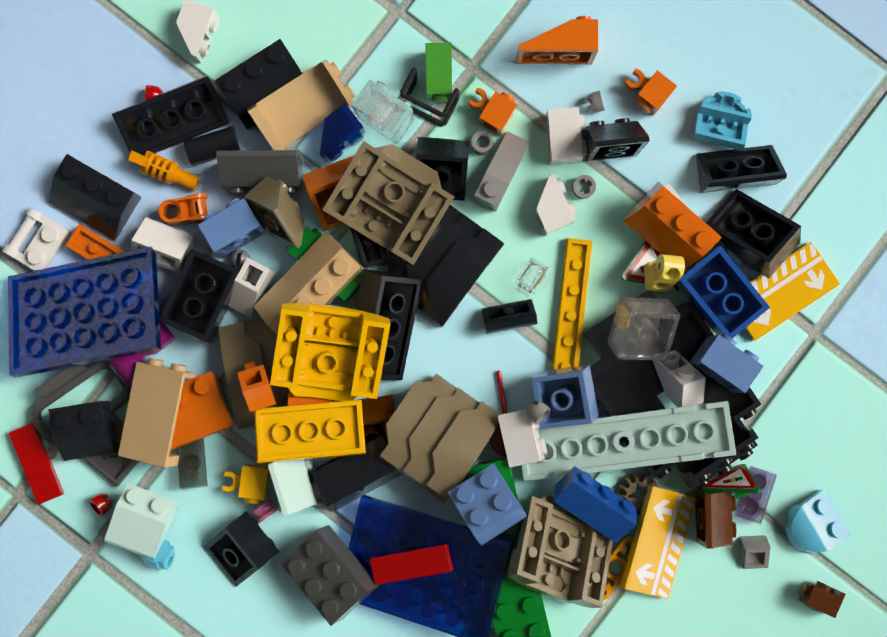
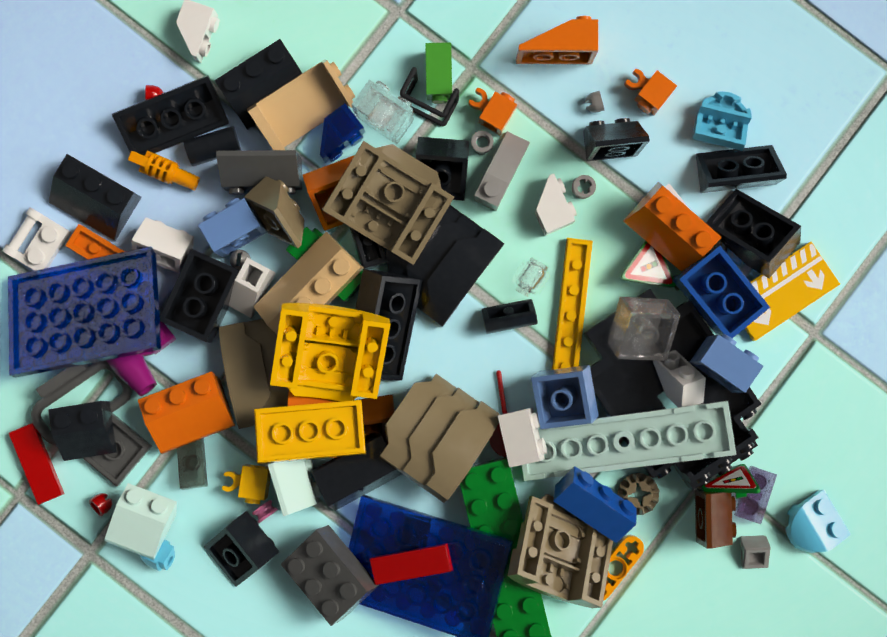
(153, 412): tan panel -> none
(187, 209): orange piece -> none
(256, 386): orange brick -> none
(487, 504): medium blue brick -> none
(537, 411): light grey hinge -> none
(564, 136): white brick -> none
(658, 542): yellow tile -> none
(666, 270): light yellow leg -> none
(821, 597): reddish brown brick -> none

